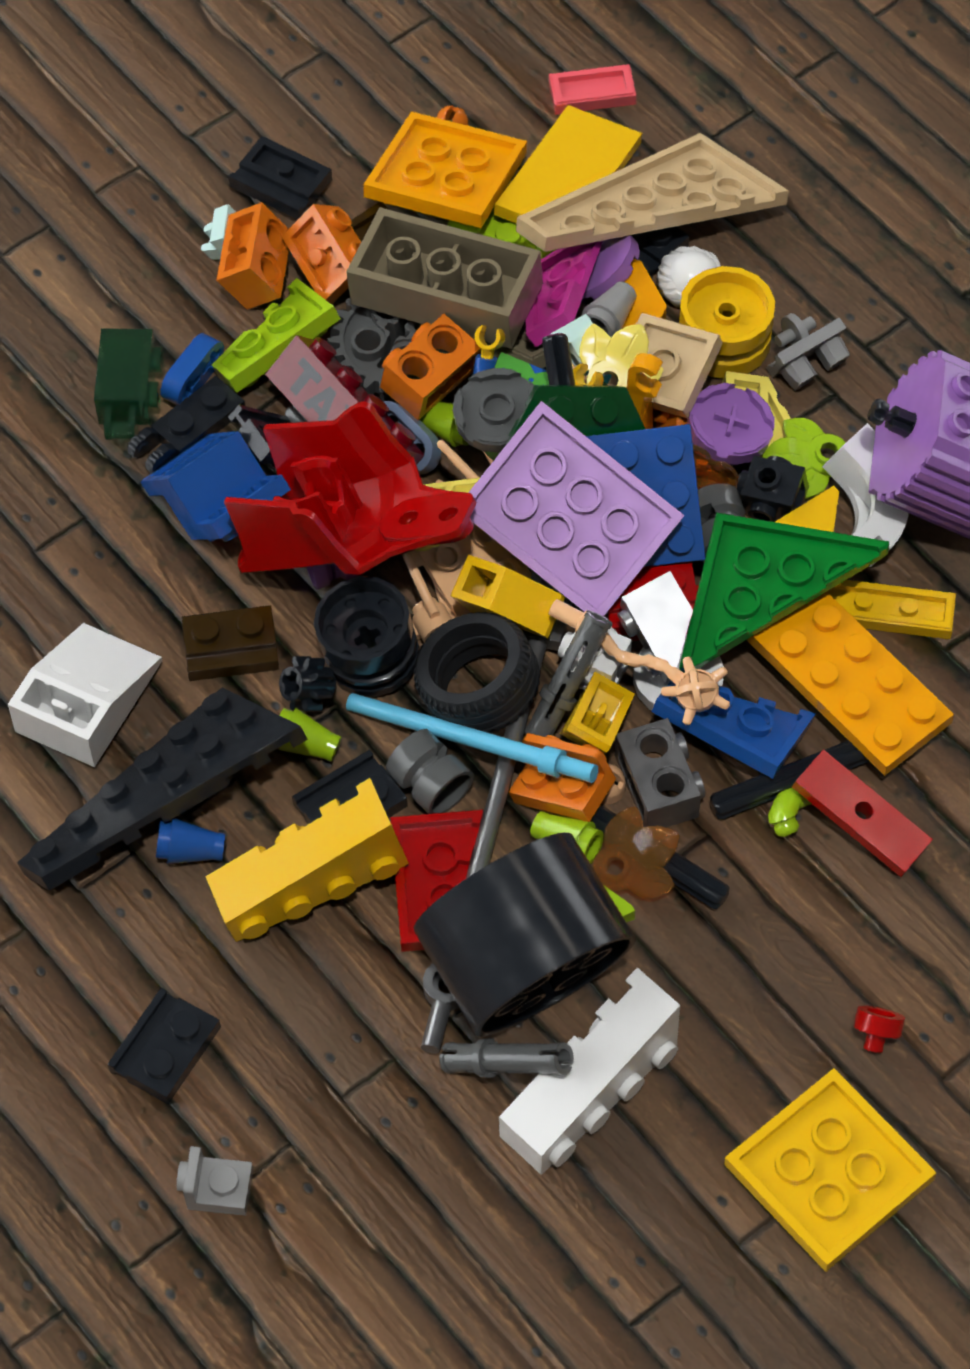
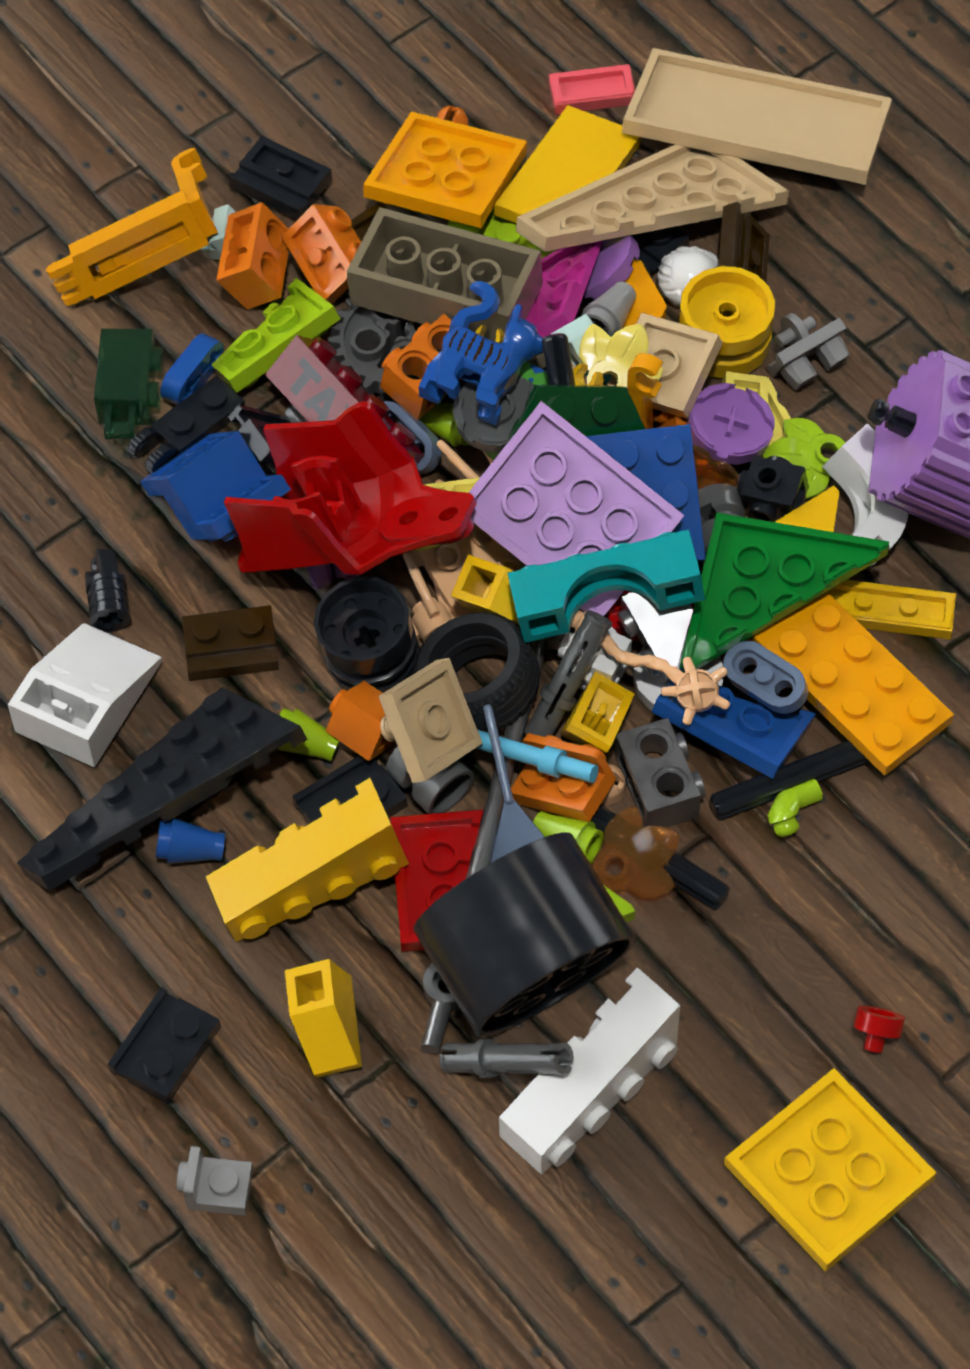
(106, 593): none -> black hinge
(139, 240): none -> light orange hinge
(307, 683): black gear -> none
(324, 1016): none -> yellow slope
(358, 720): none -> orange brick
(429, 720): none -> tan tile
(479, 360): none -> blue animal
(515, 825): none -> sand blue piece
(553, 592): none -> teal arch
(743, 241): none -> dark brown plate
(757, 116): none -> tan tile
(768, 678): none -> sand blue plate
(885, 829): red tile -> none

